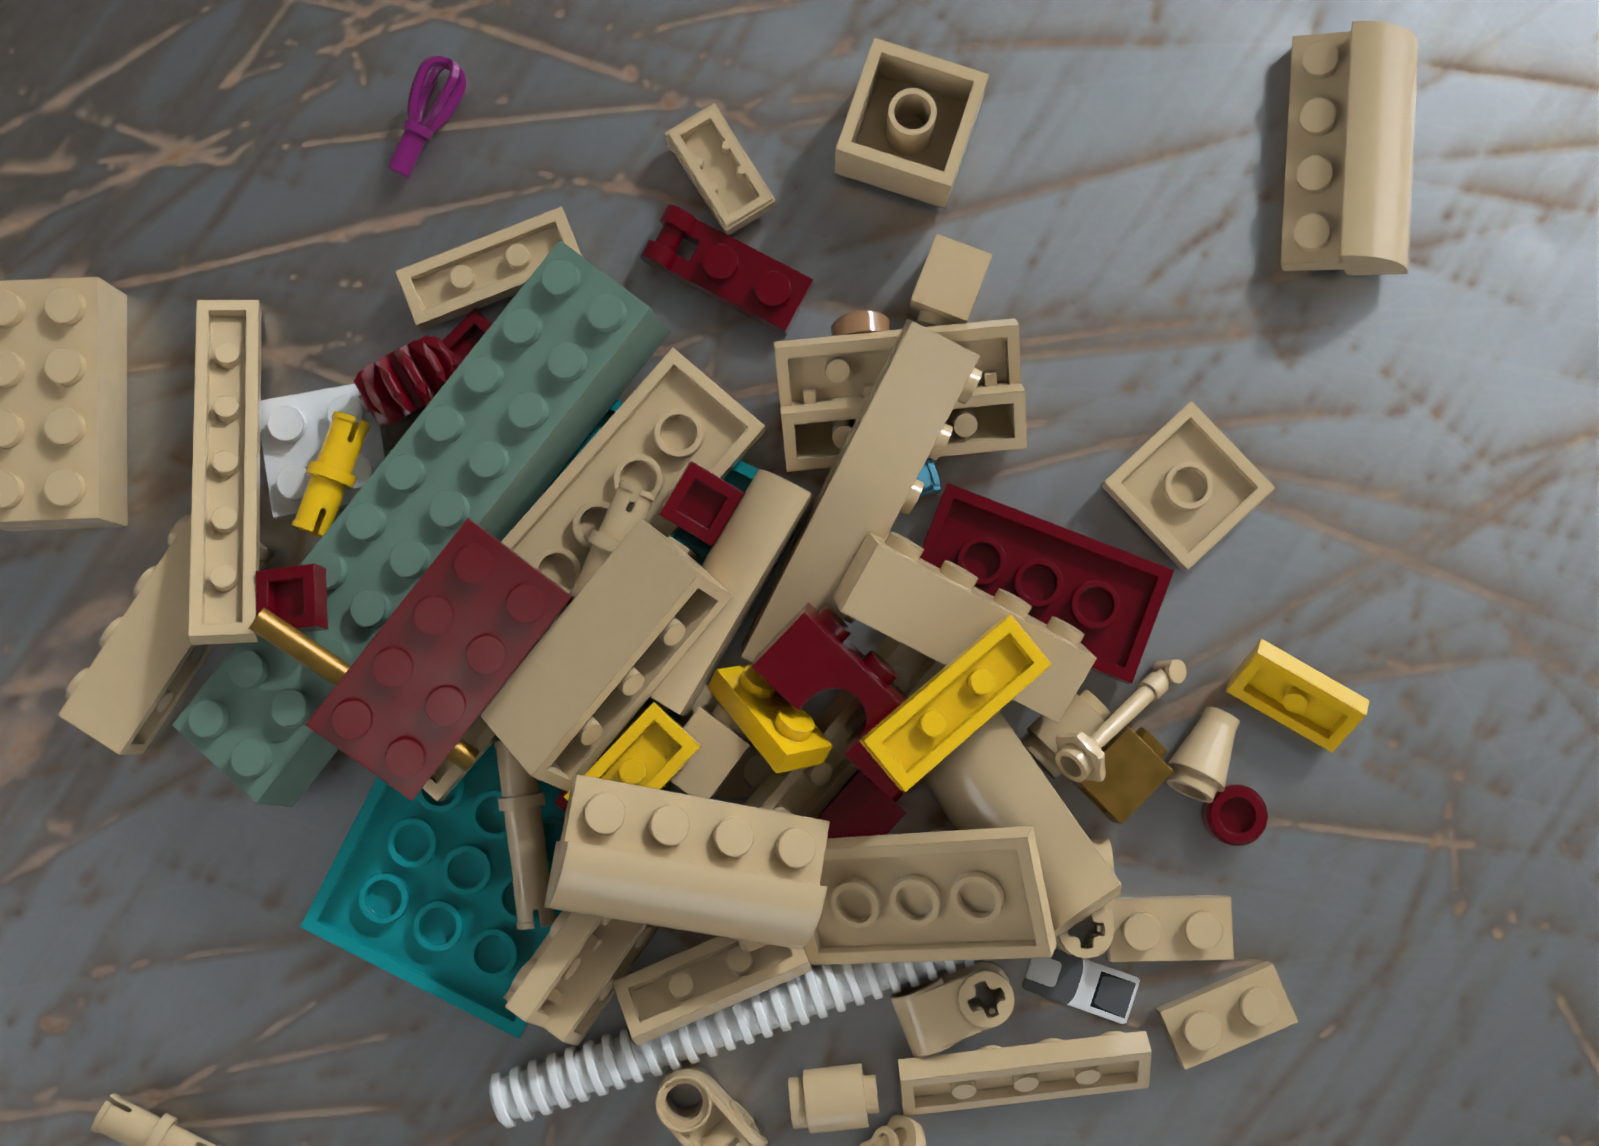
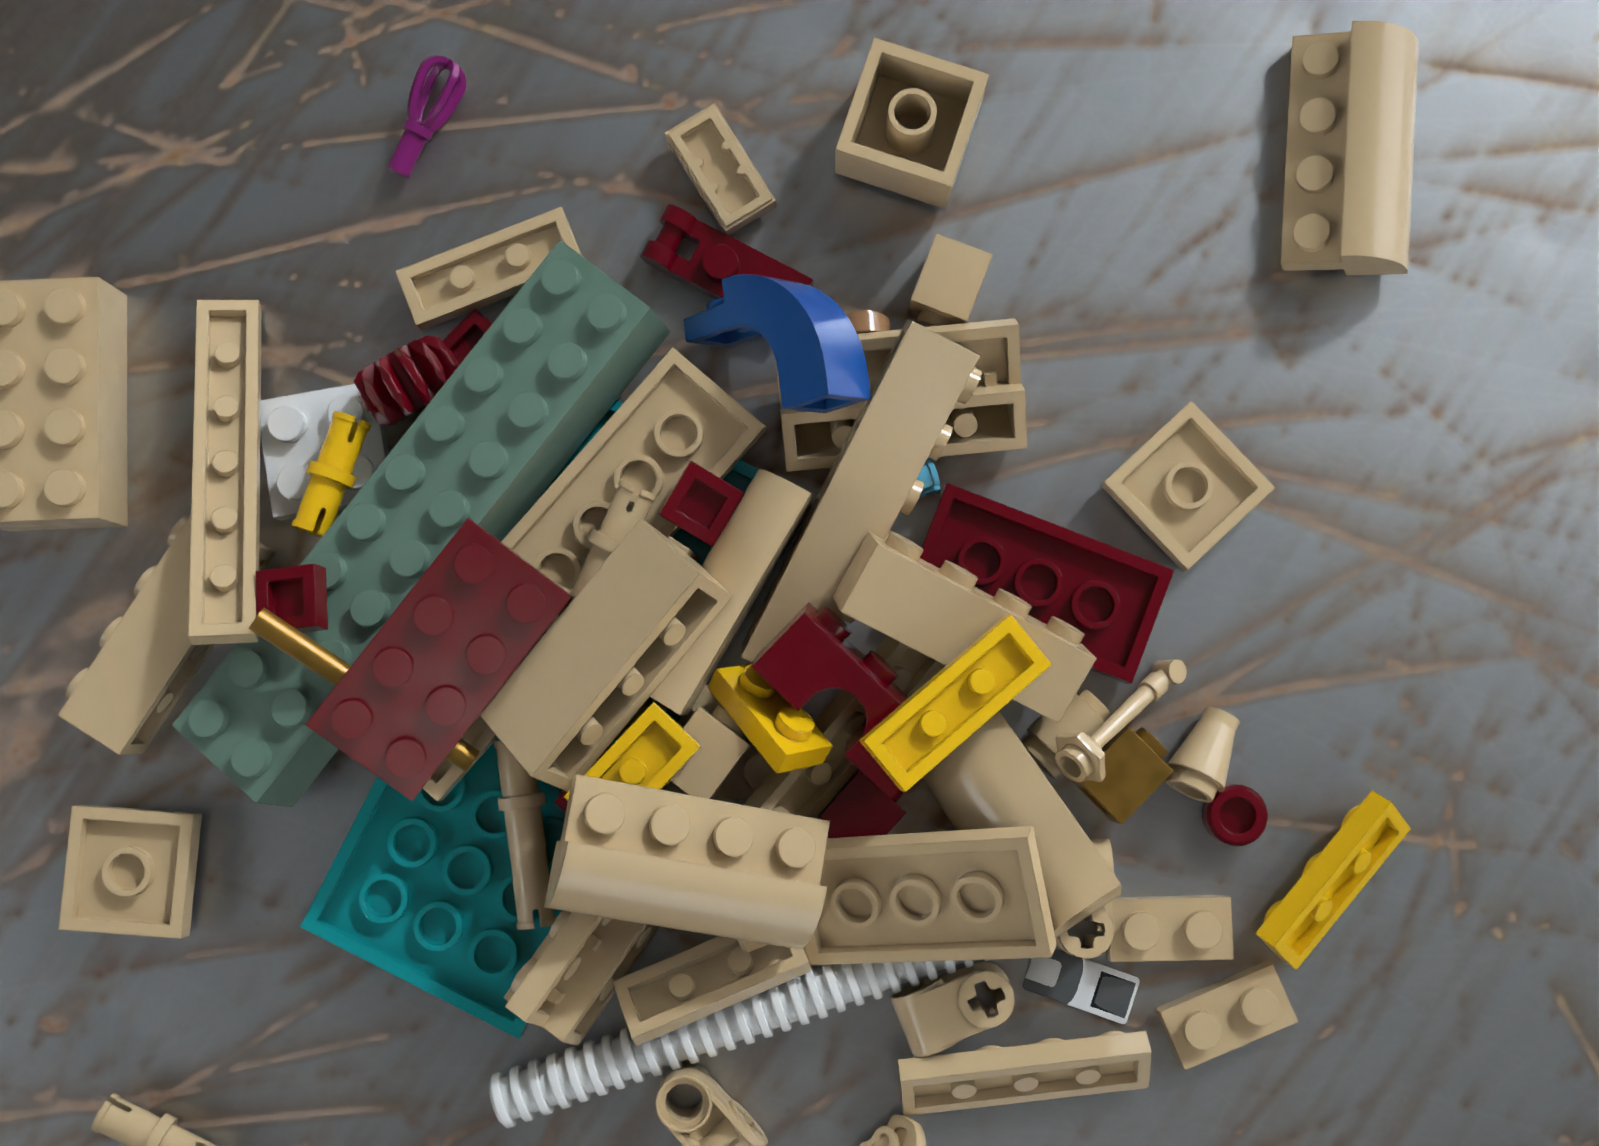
(130, 871): none -> tan plate
(808, 332): none -> blue arch
(833, 1098): tan brick -> none
(1297, 696): yellow plate -> none
(1333, 879): none -> yellow plate

